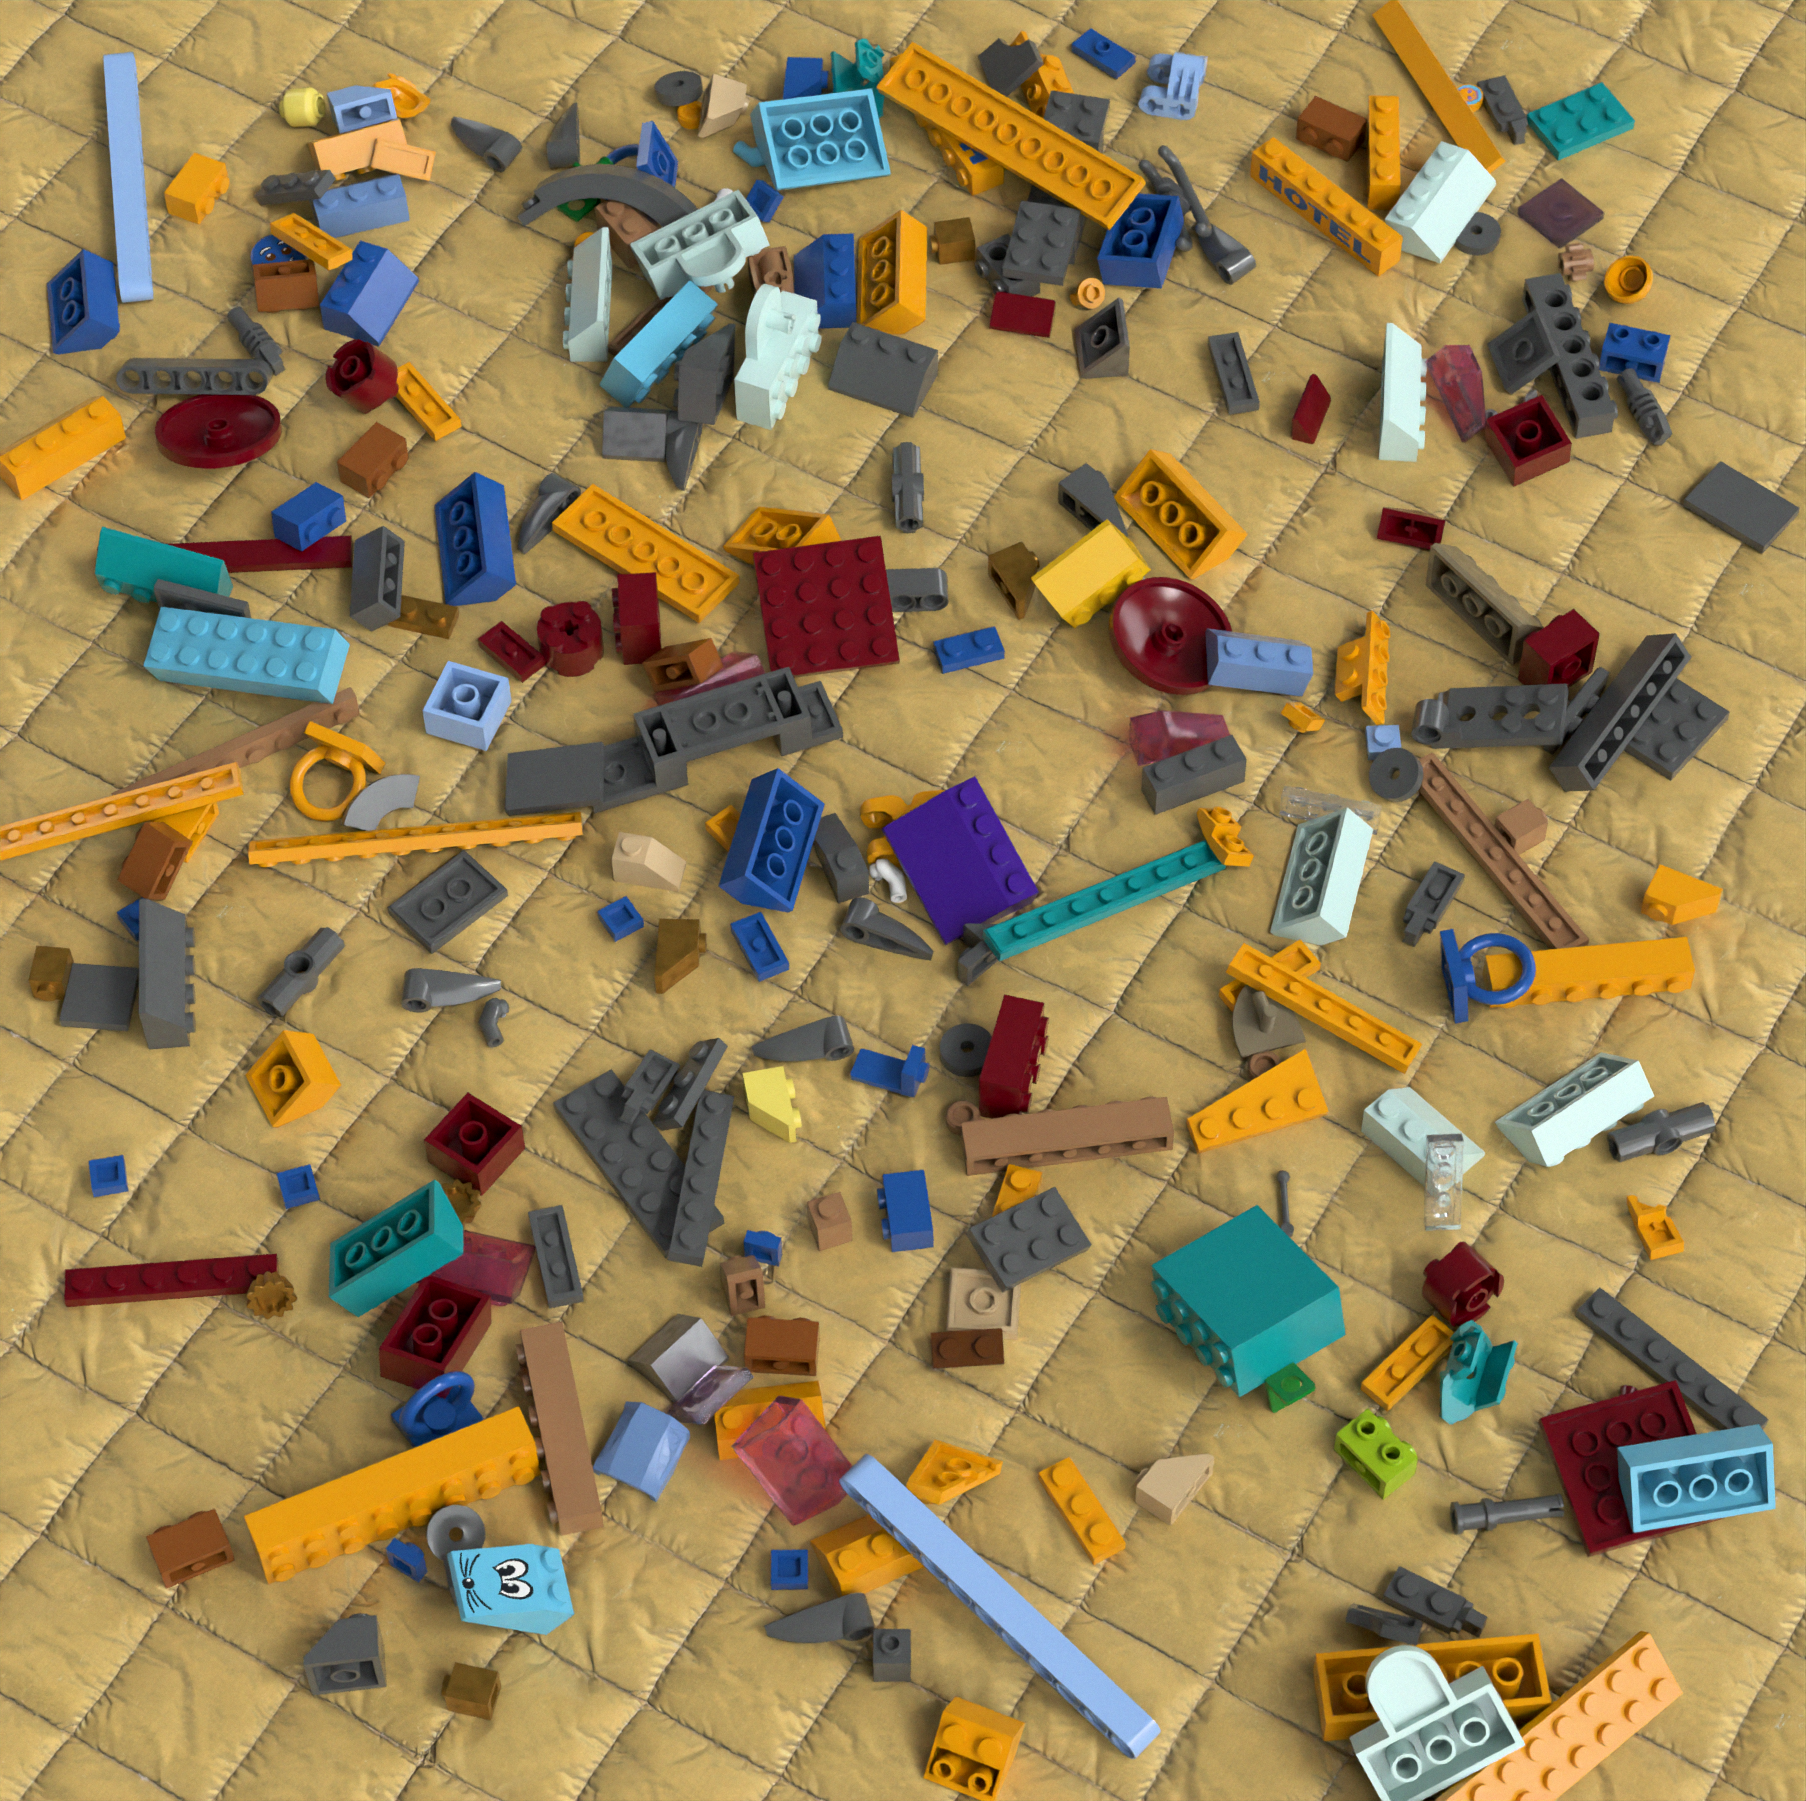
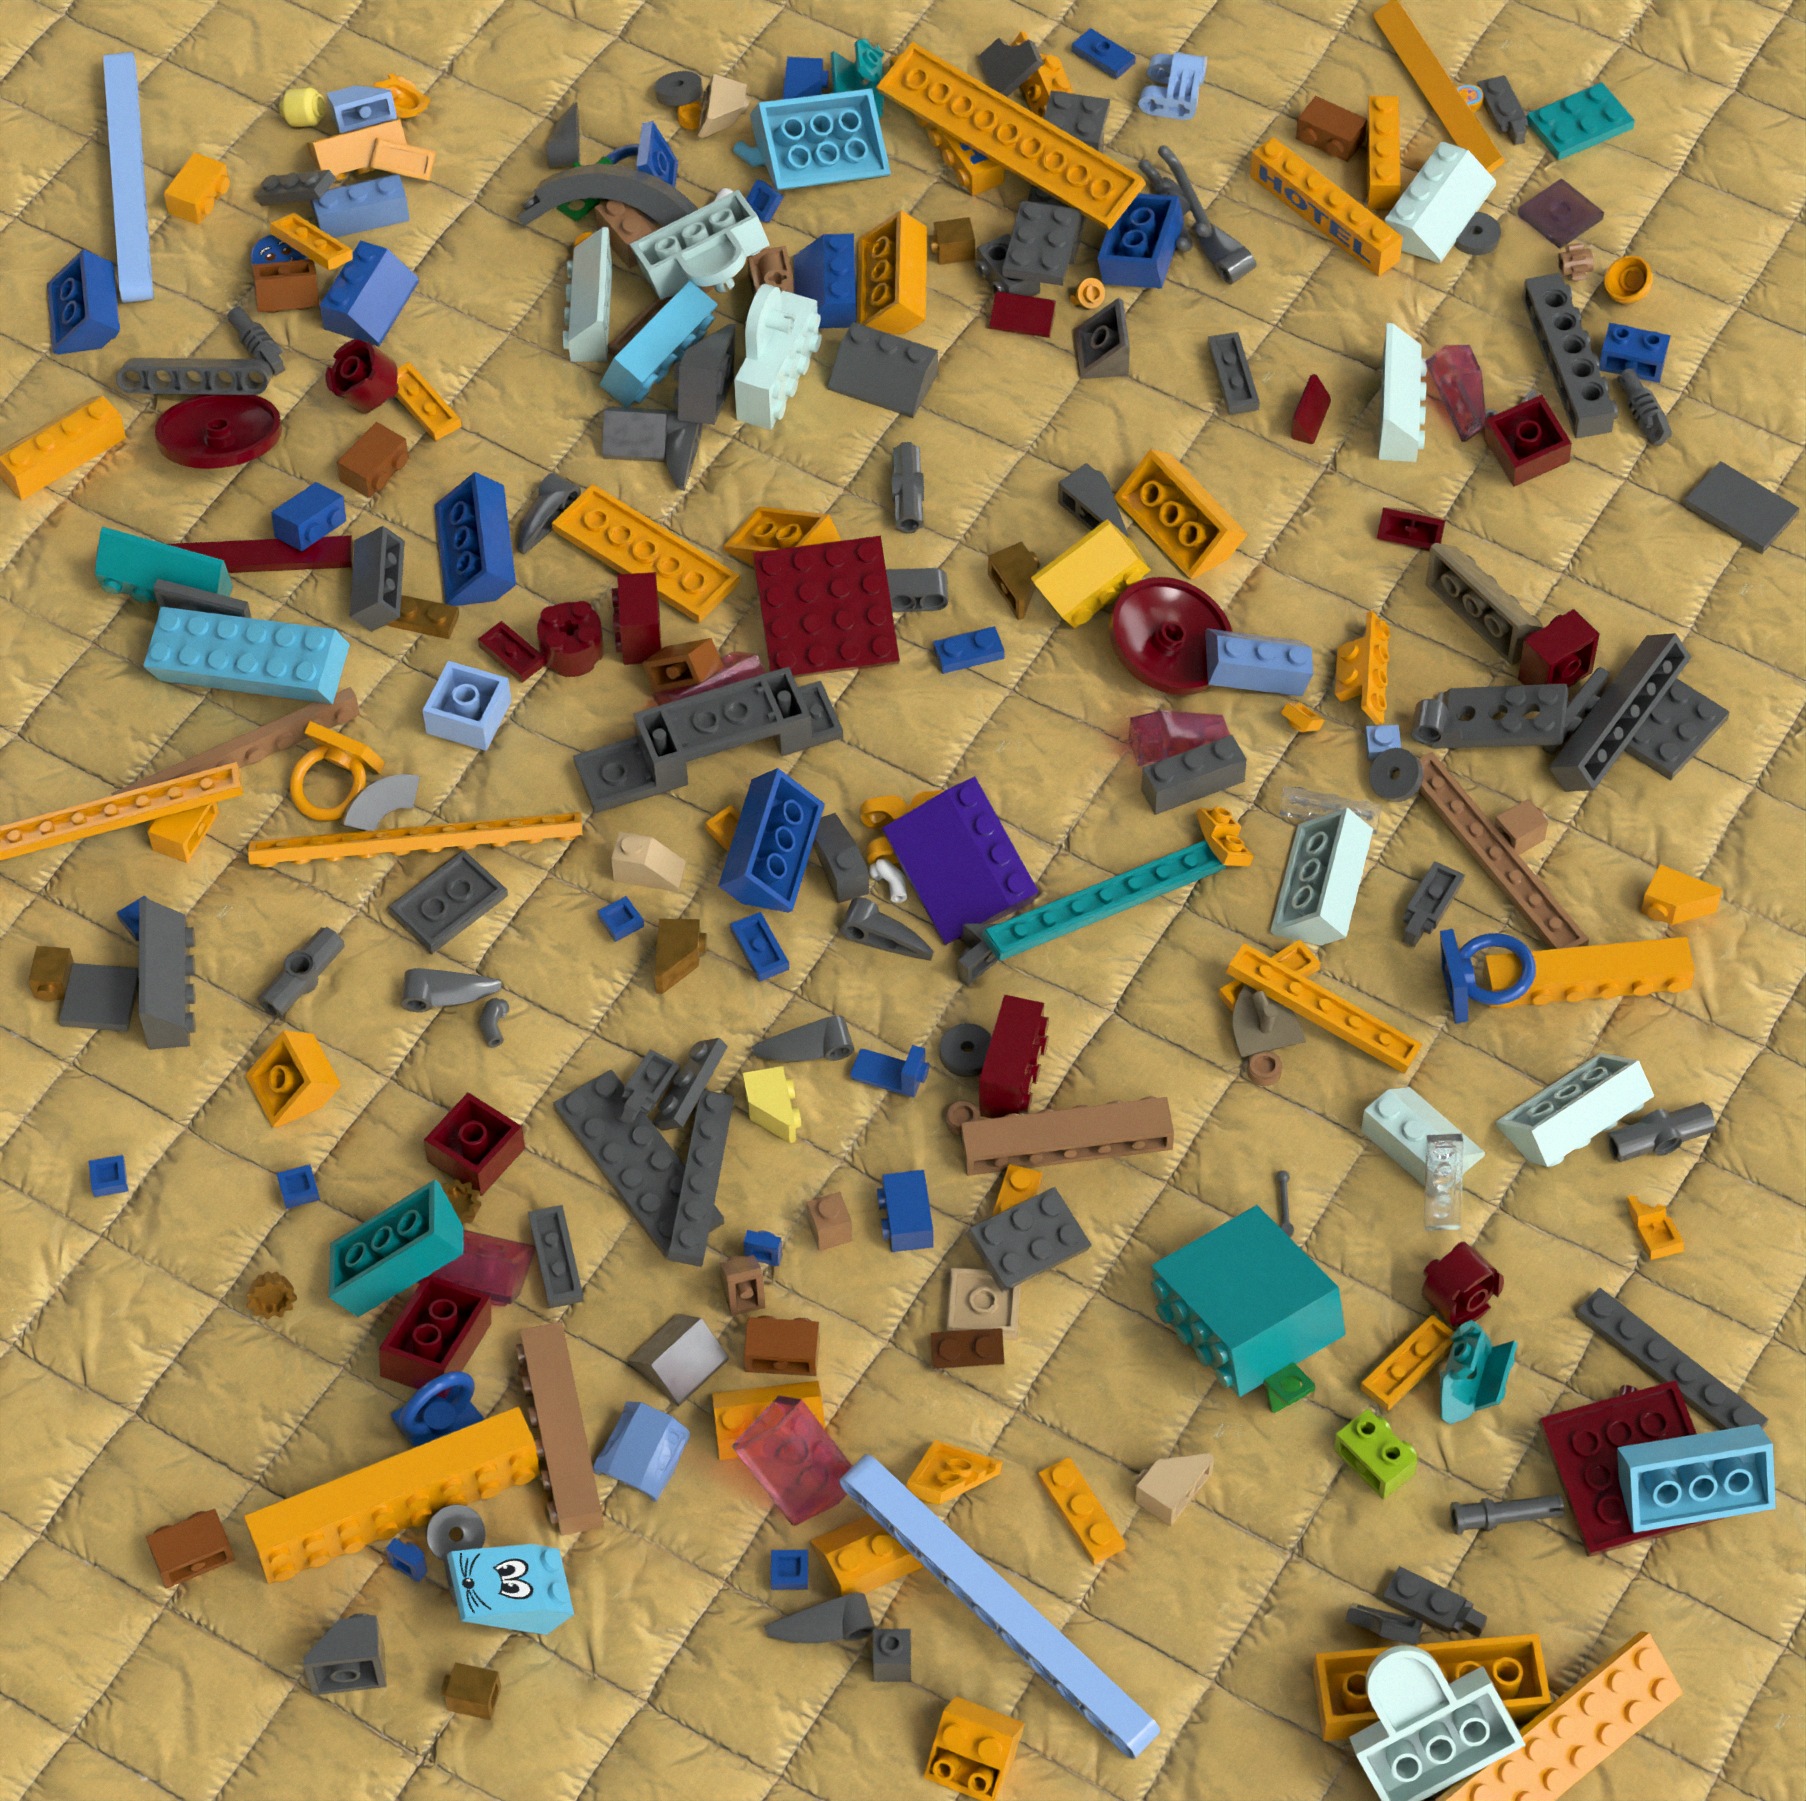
(154, 860): dark orange brick -> none
(165, 1280): dark red plate -> none
(492, 144): dark grey piece -> none
(555, 778): dark grey tile -> none
(709, 1394): tile -> none
(1265, 1104): light orange wing -> none
(1524, 351): dark grey plate -> none

